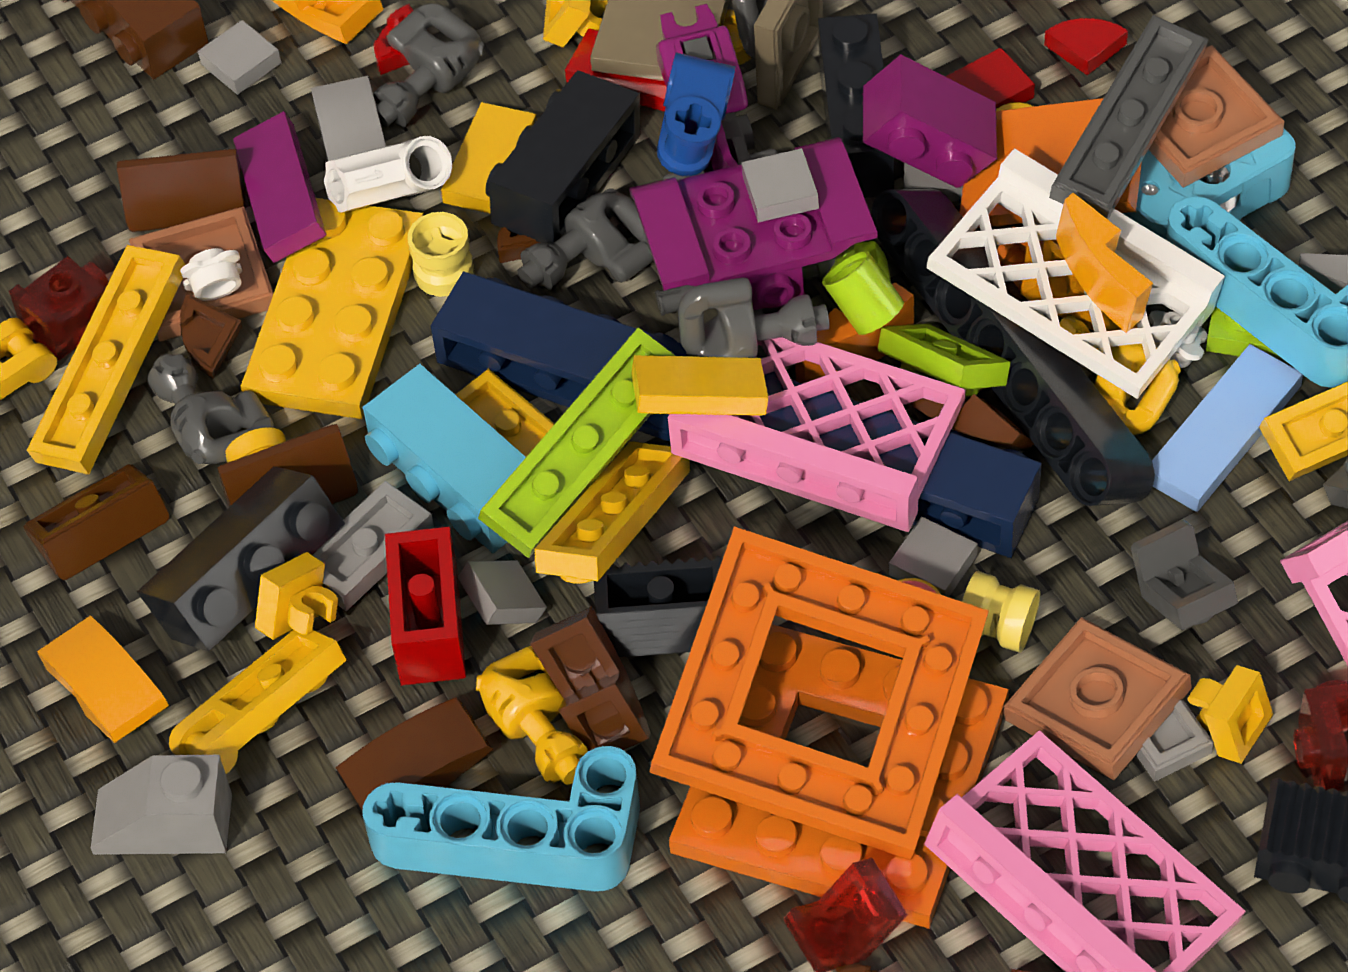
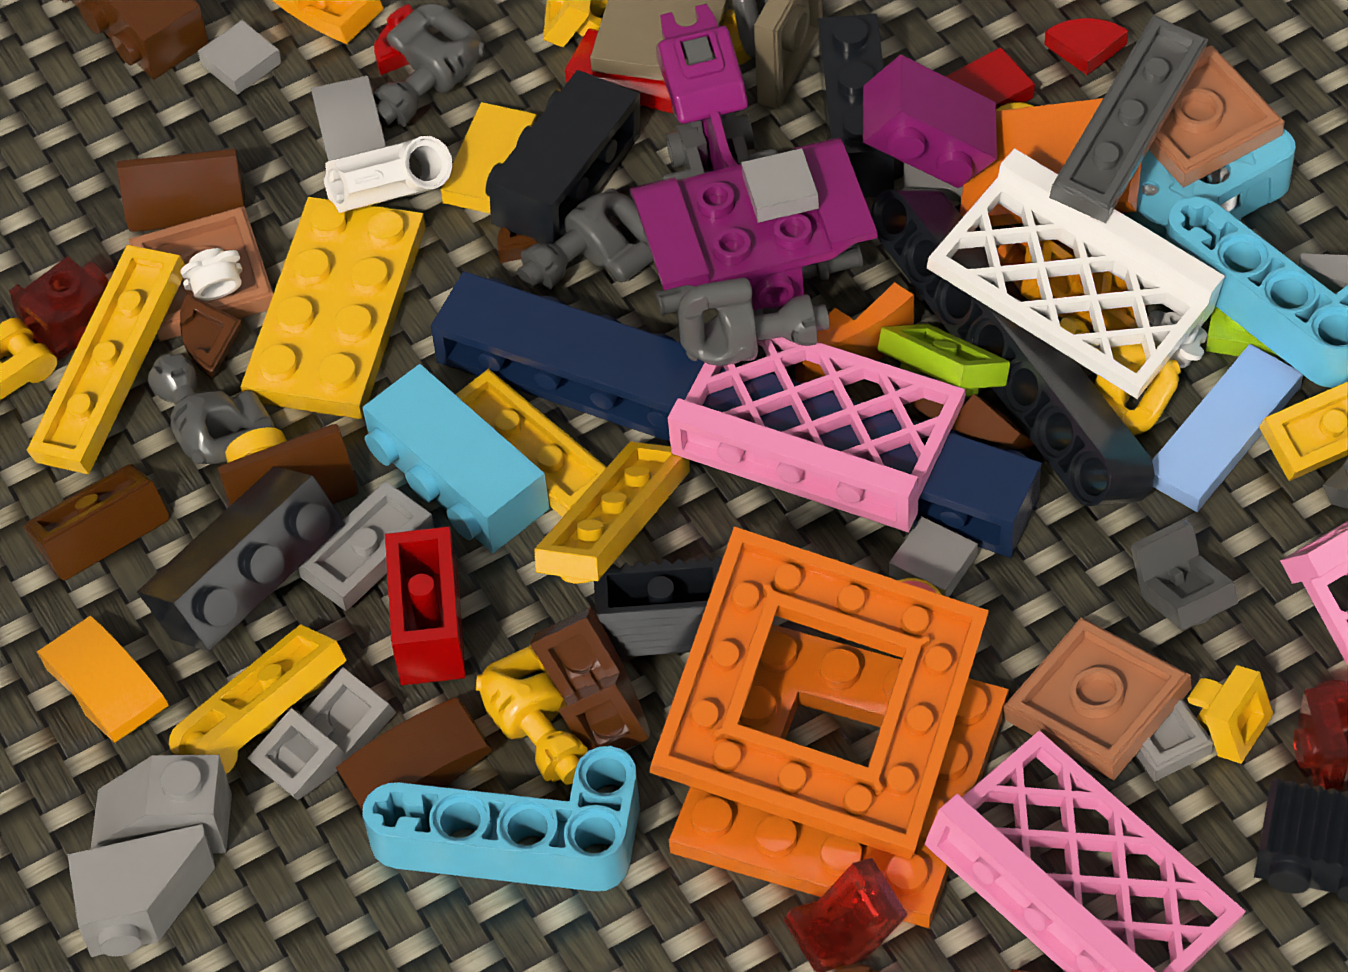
(137, 888): none -> light grey slope
(279, 187): magenta tile -> none
(293, 597): yellow tile -> none
(309, 746): none -> light grey slope
(439, 252): light yellow wheel -> none
(501, 592): light grey tile -> none
(571, 452): lime plate -> none
(693, 113): blue piece -> none
(699, 385): yellow tile -> none
(863, 287): lime piece -> none
(1010, 610): light yellow wheel -> none
(1089, 250): light orange slope -> none

